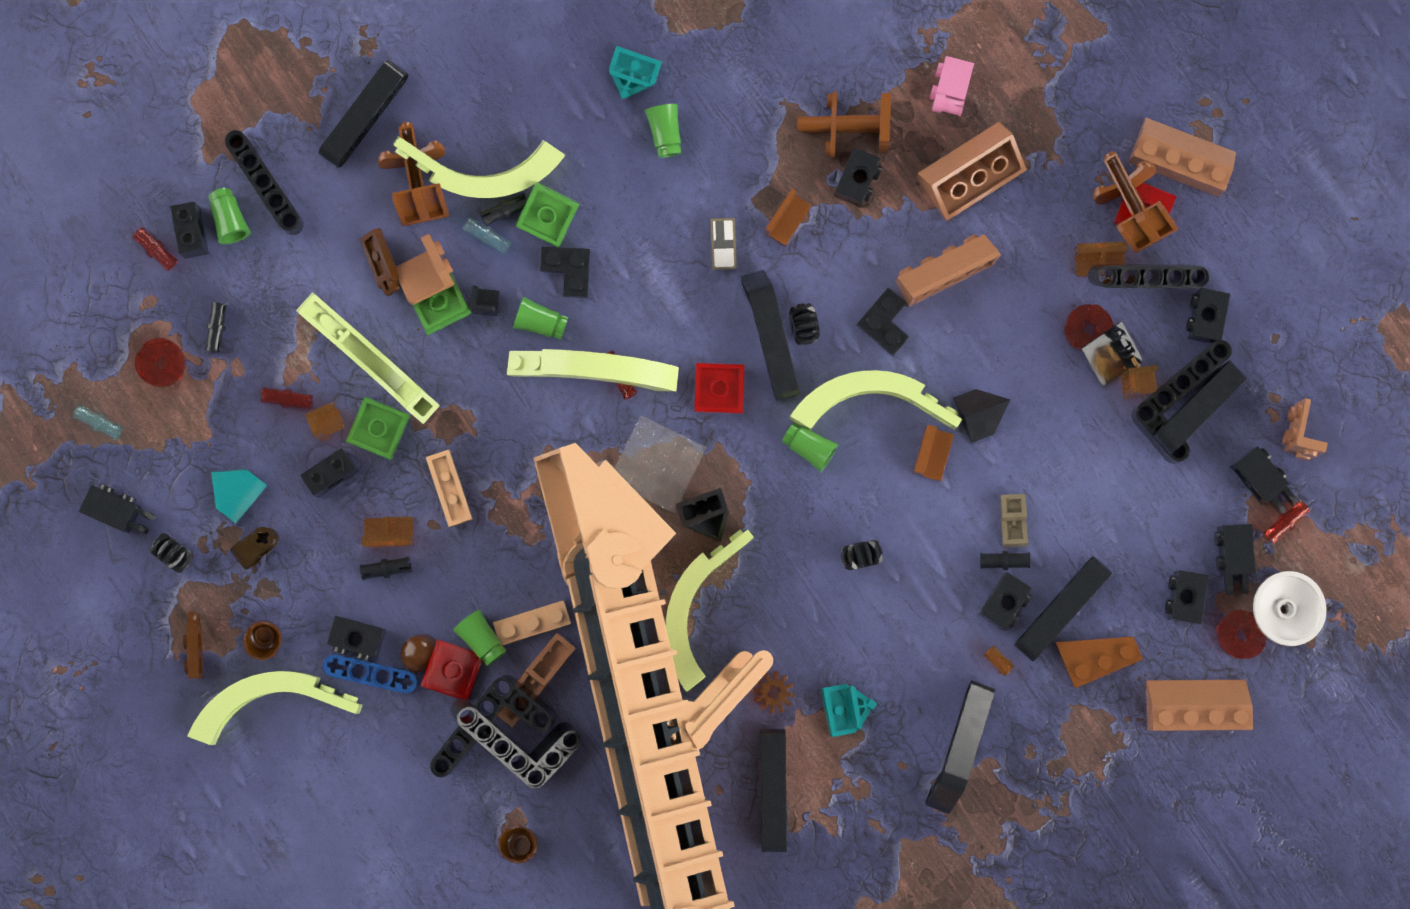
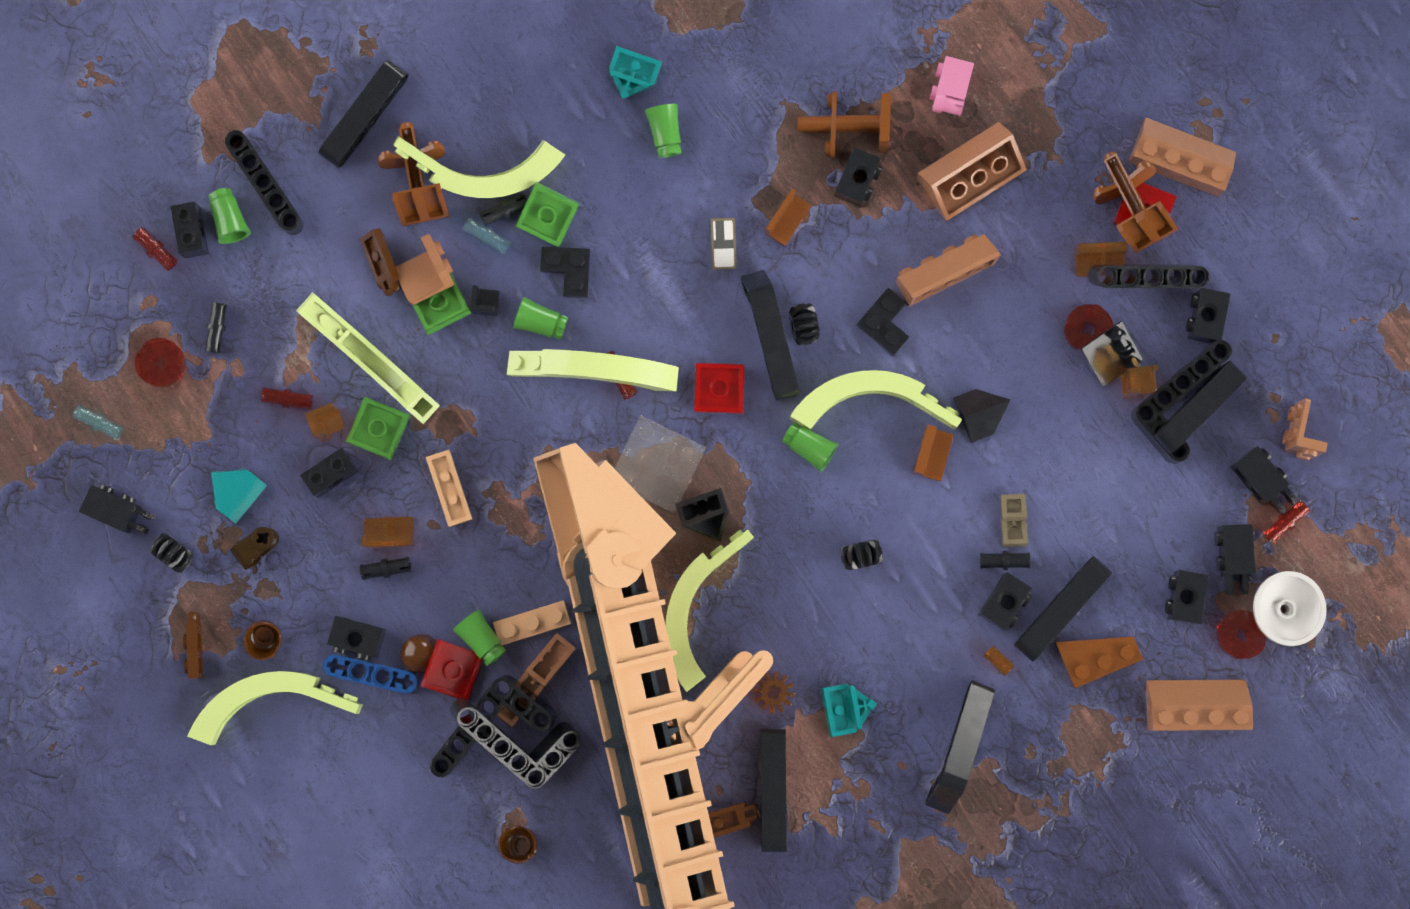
(733, 818): none -> reddish brown hinge

